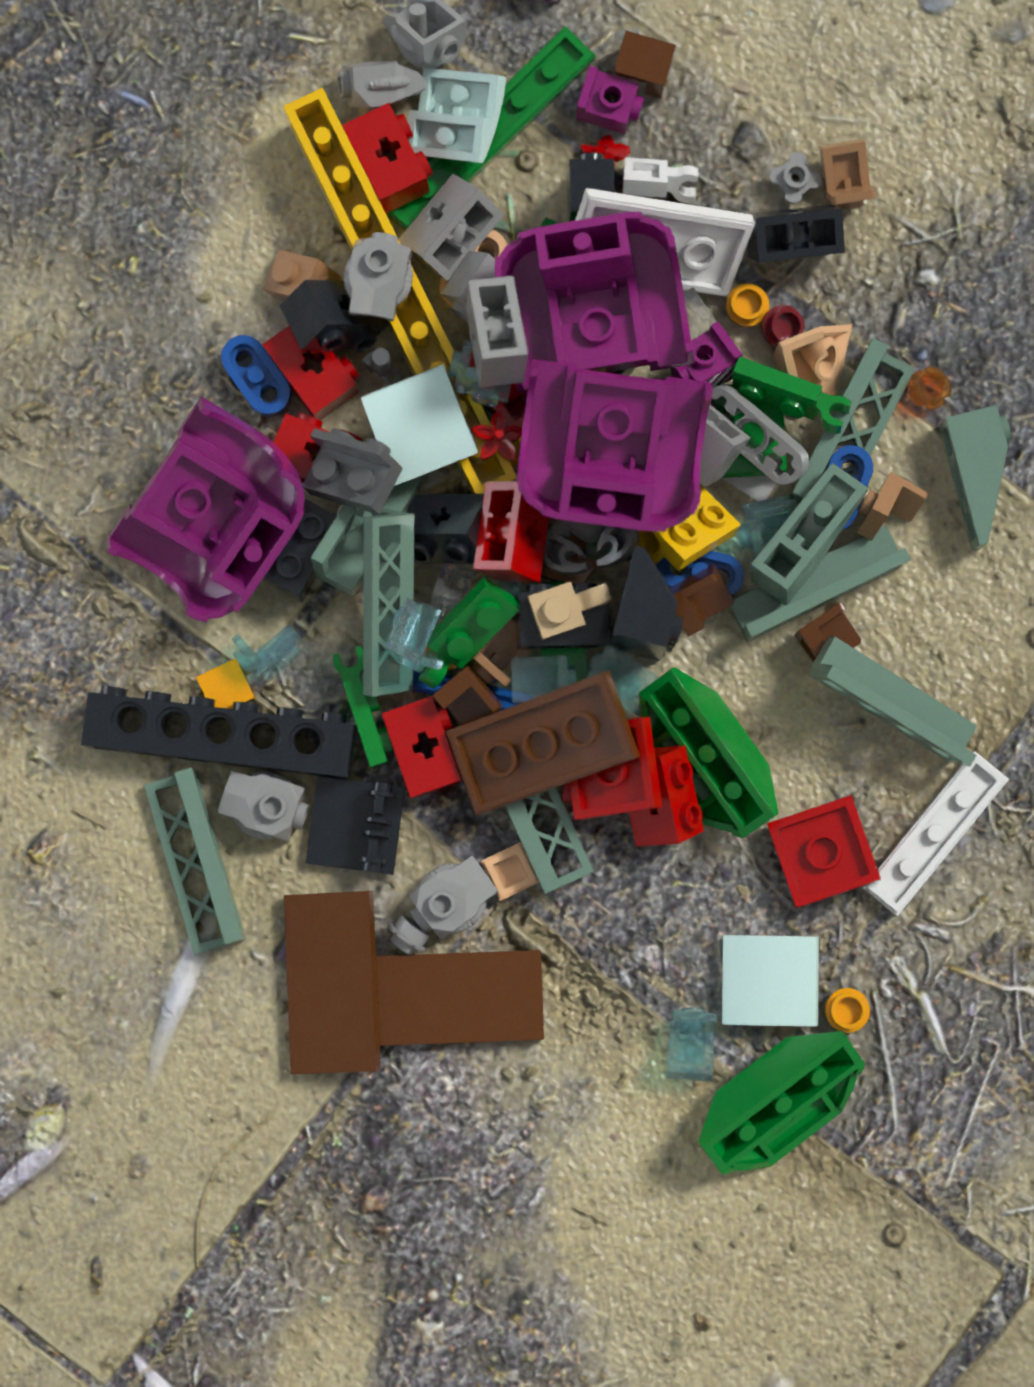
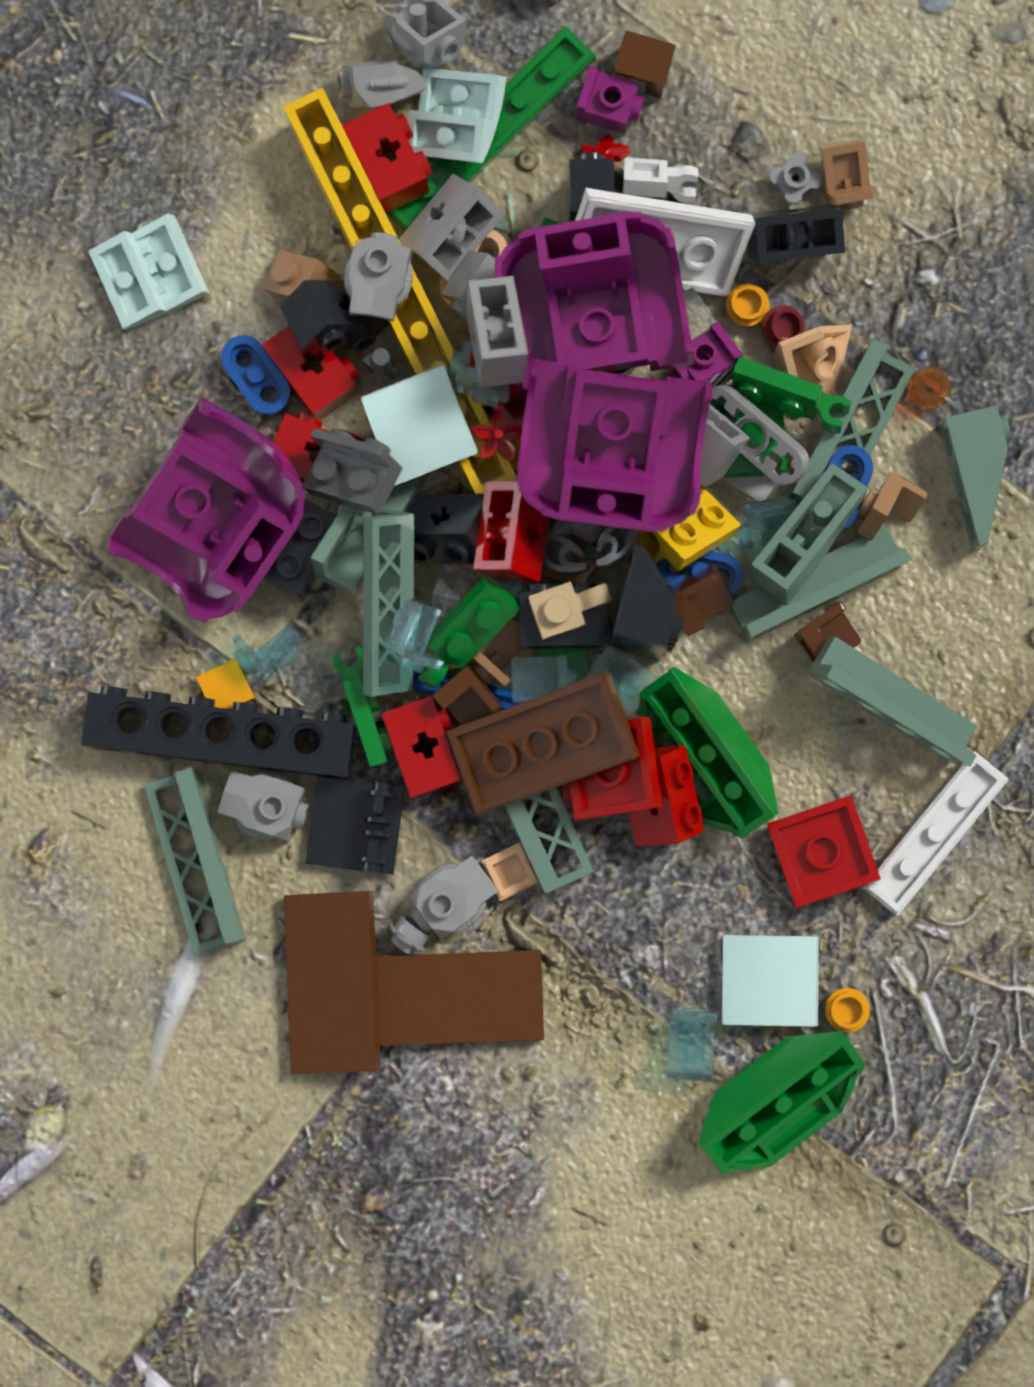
(148, 272): none -> light aqua slope

